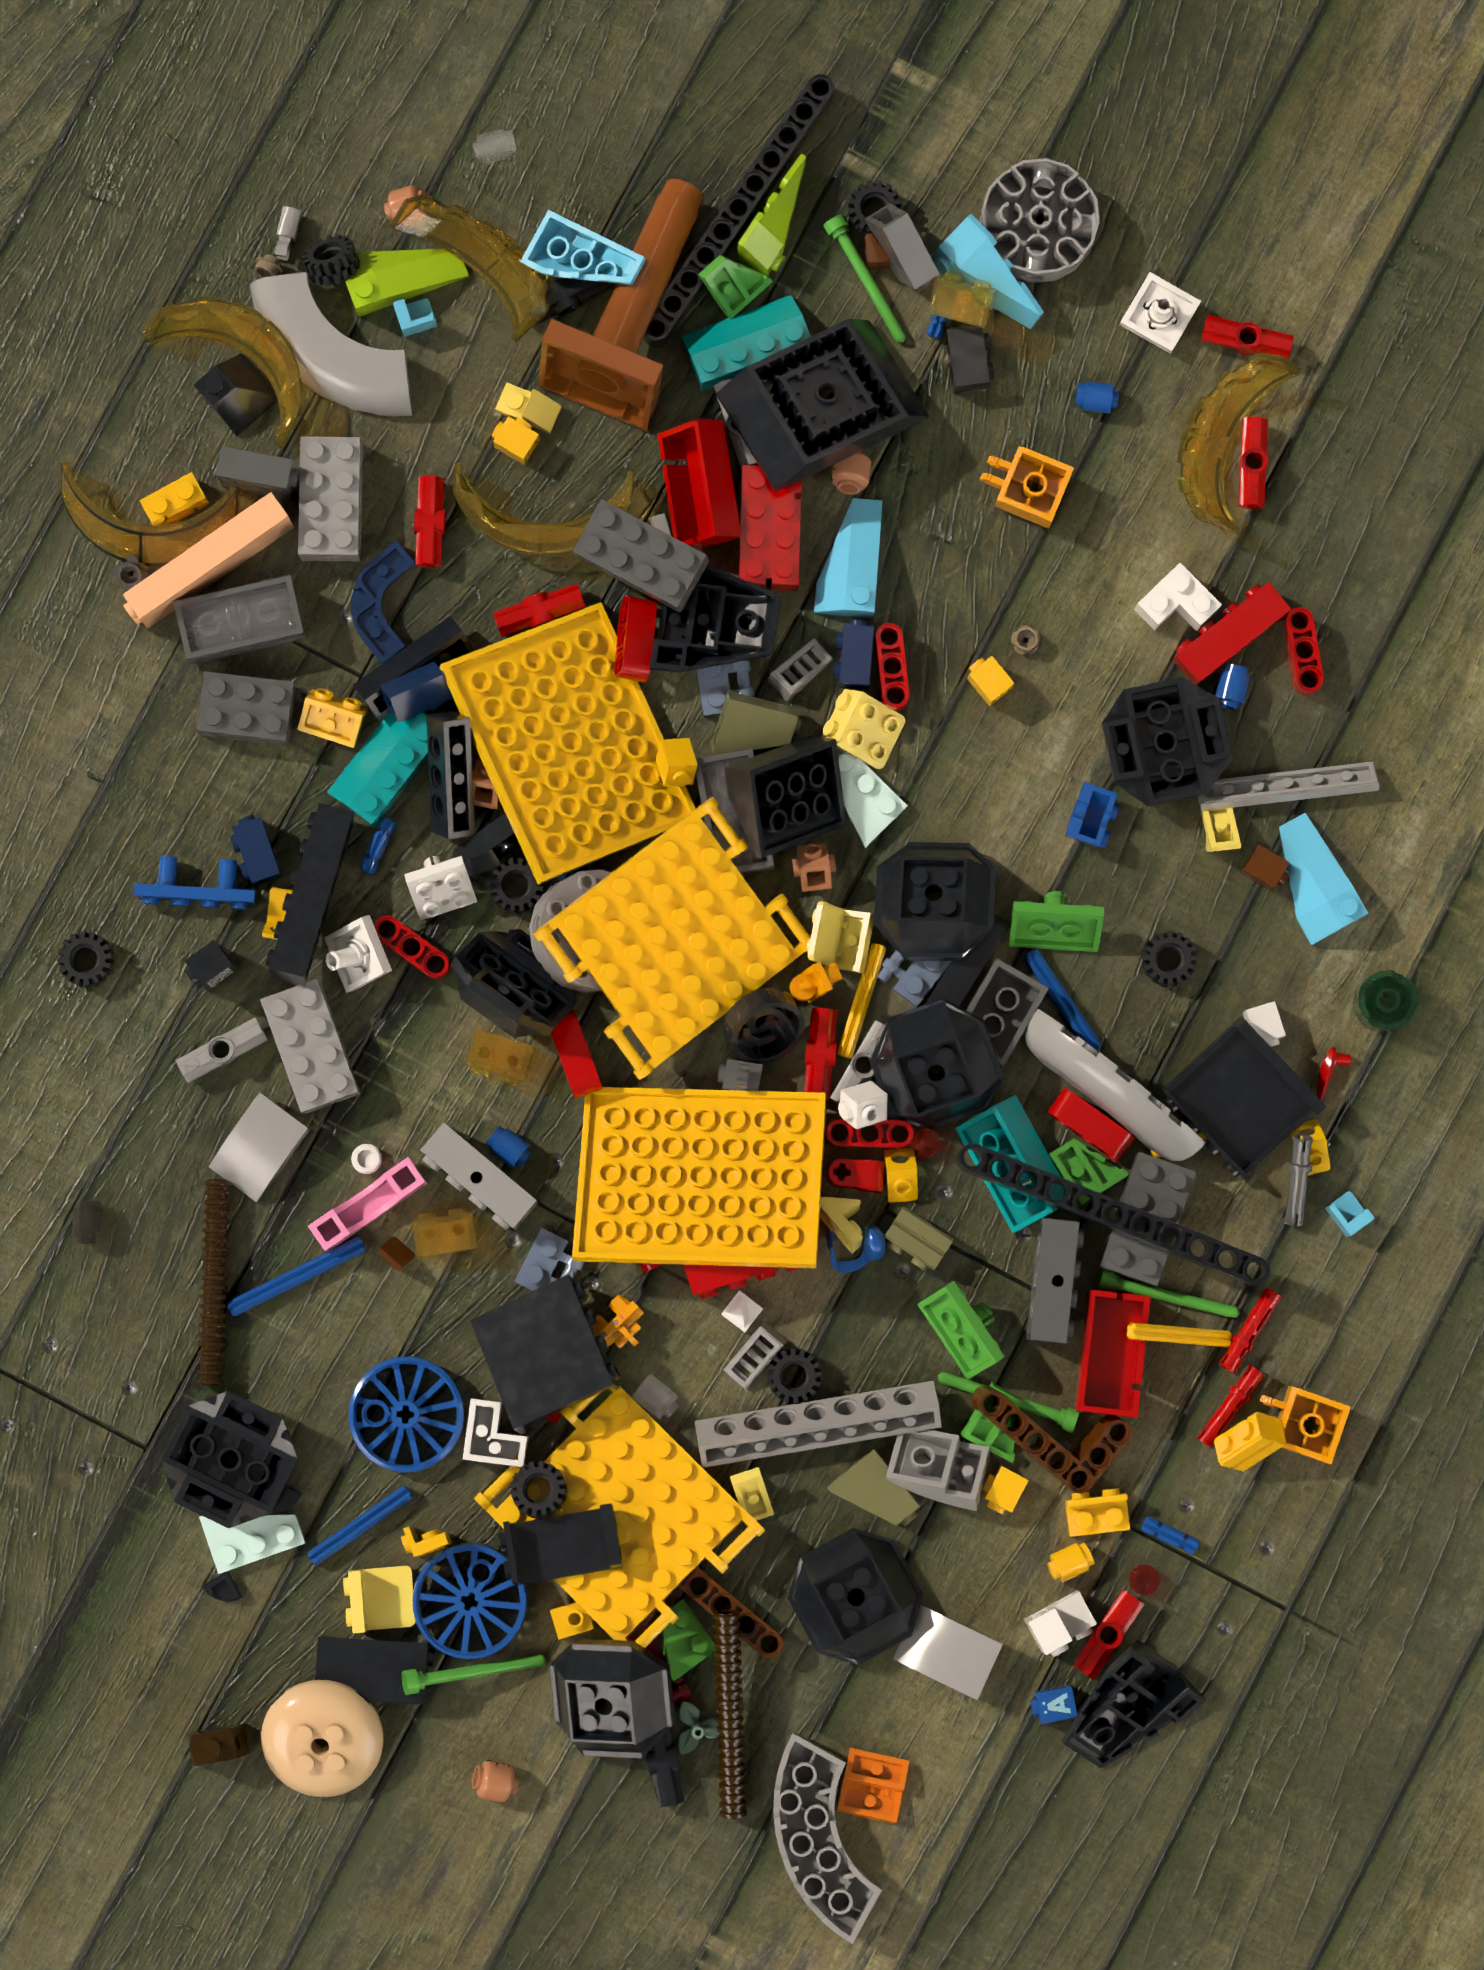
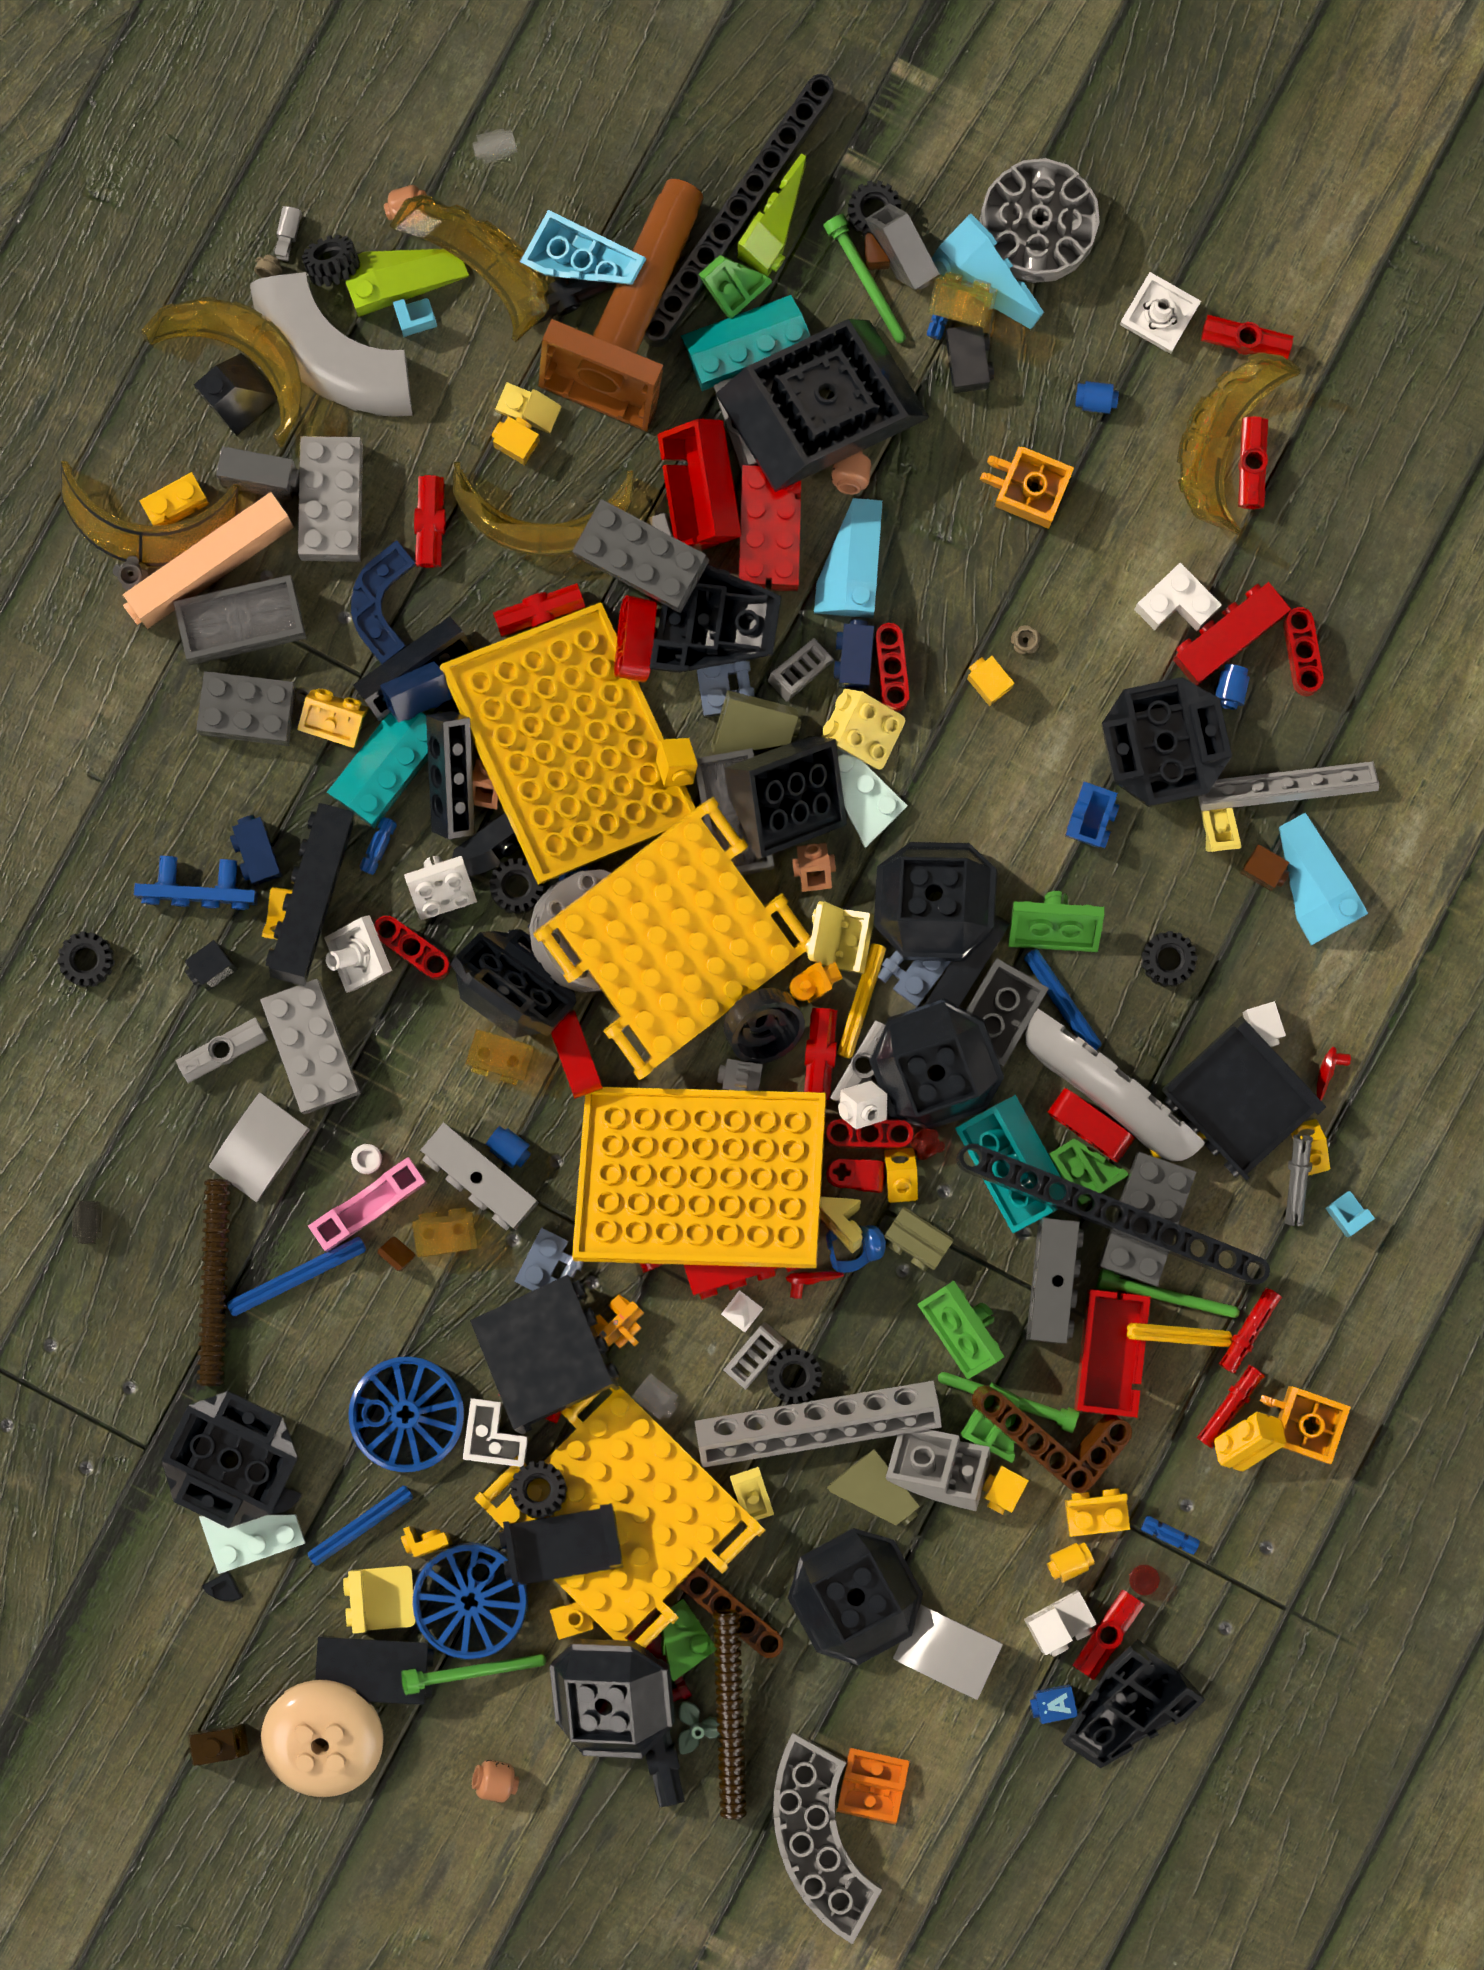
(808, 1278): none -> red bar
(1392, 986): clear green brick -> none

